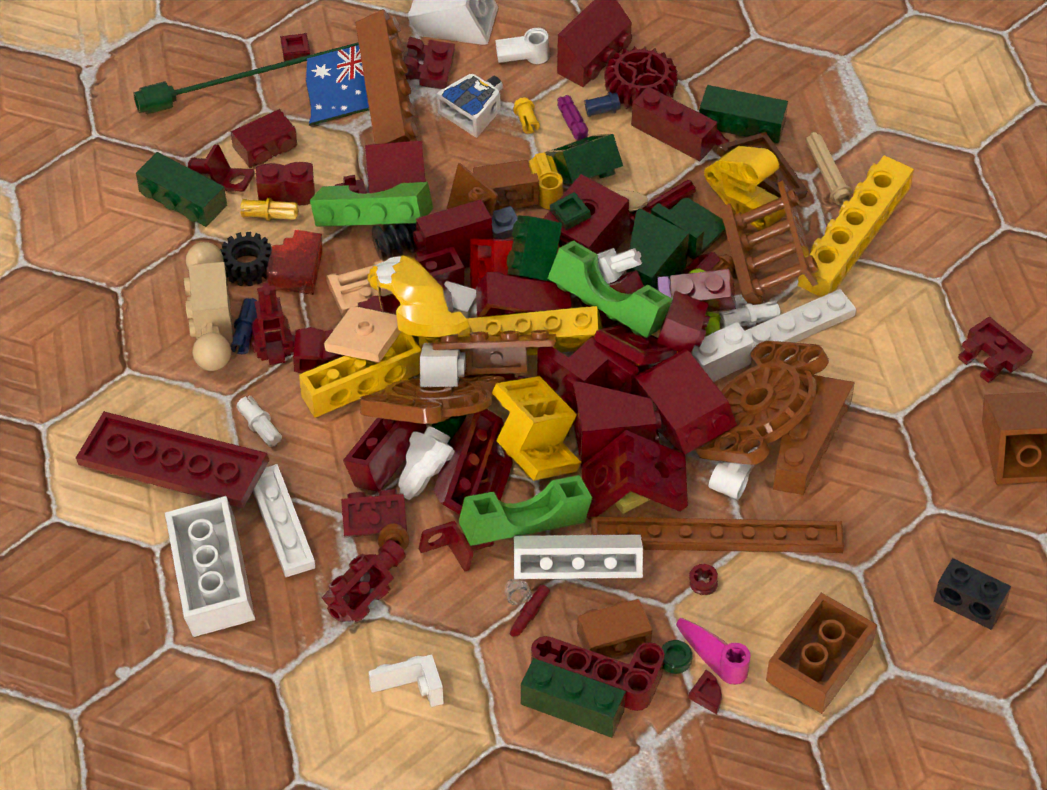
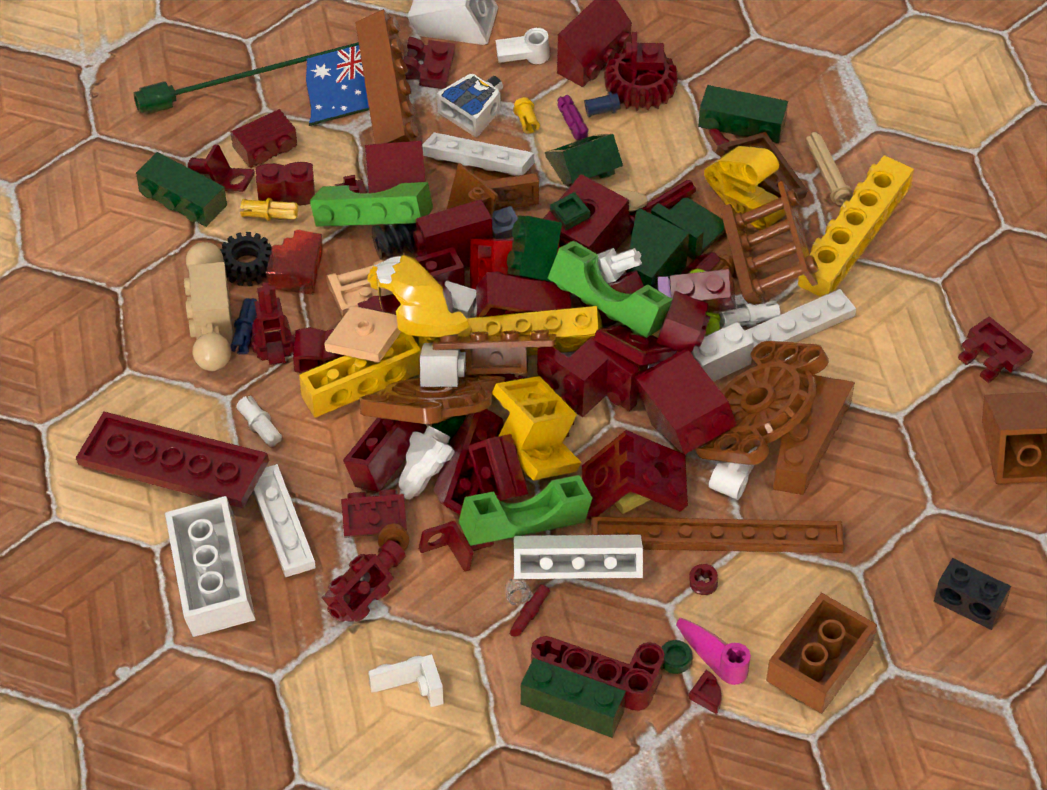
(294, 46): dark red tile -> none
(478, 154): none -> white plate
(498, 467): none -> dark red brick
(549, 180): yellow piece -> none
(607, 414): dark red slope -> none
(614, 629): dark orange brick -> none
(645, 55): none -> dark red bracket
(674, 123): dark red brick -> none

